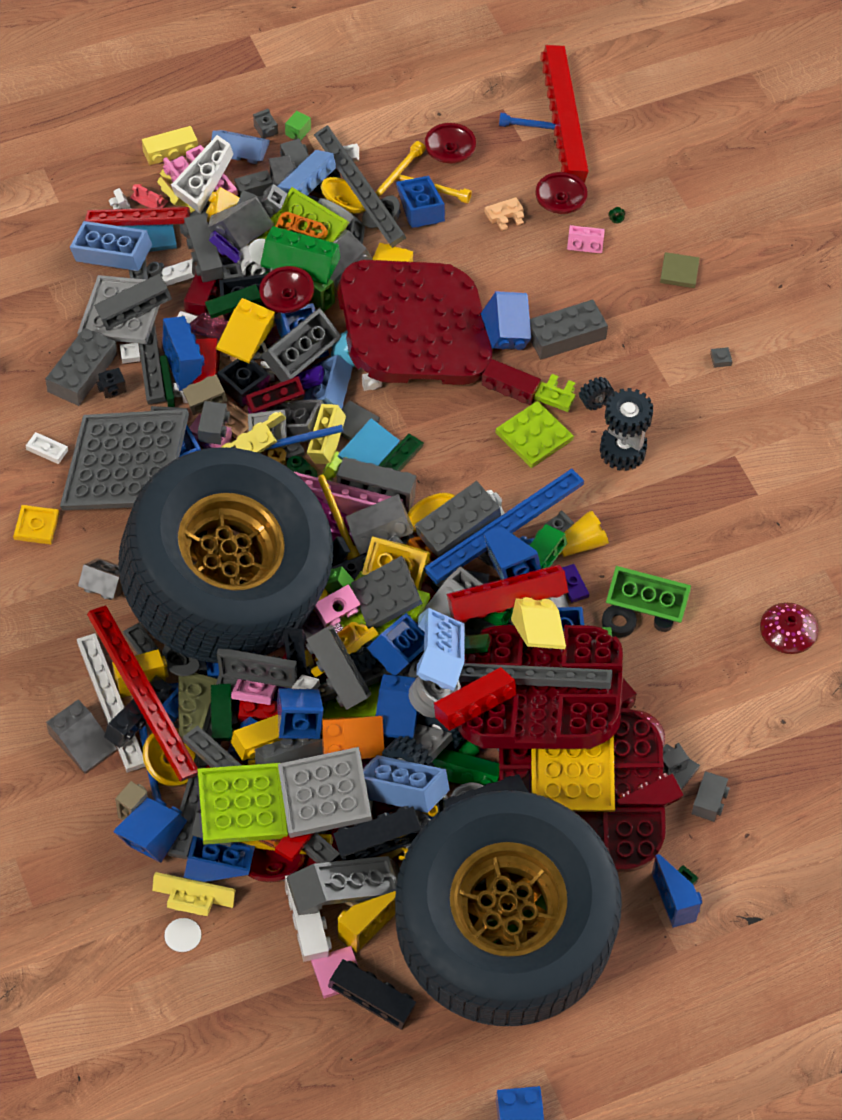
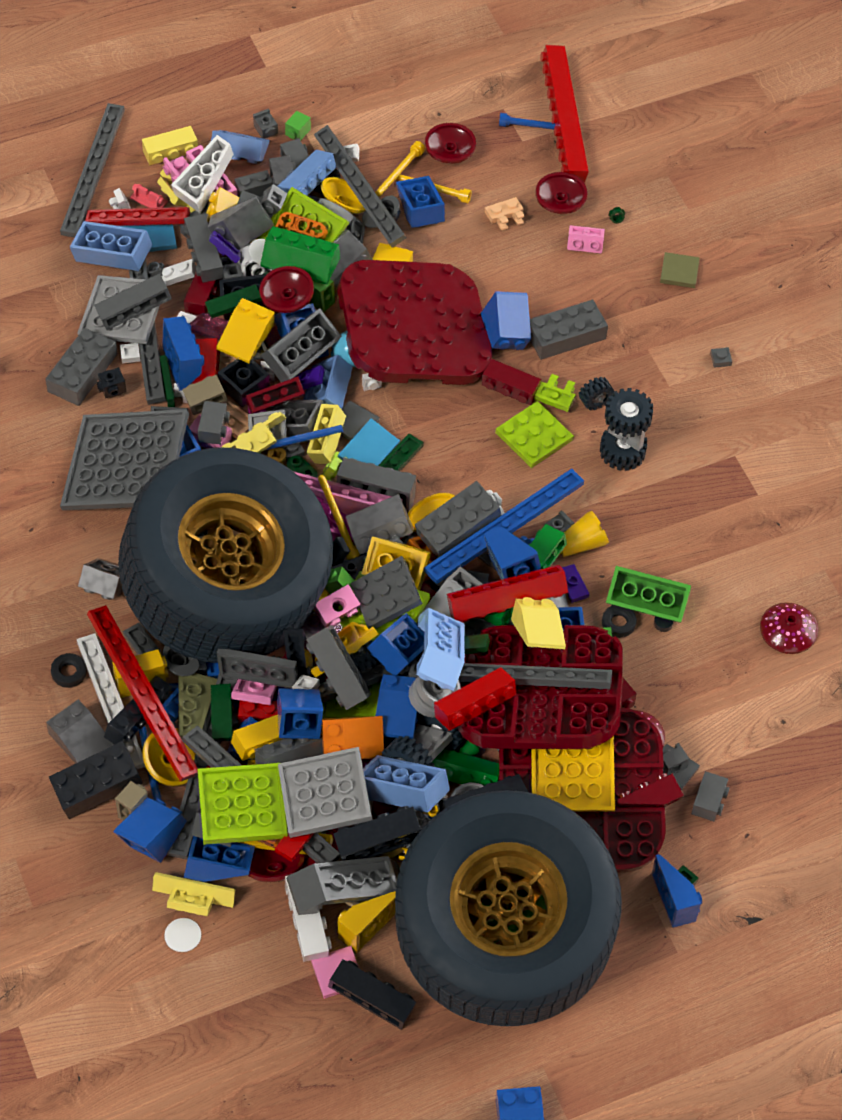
(36, 524): yellow tile -> none
(47, 448): white plate -> none
(68, 659): none -> black tyre
(92, 170): none -> dark grey plate
(94, 780): none -> black brick

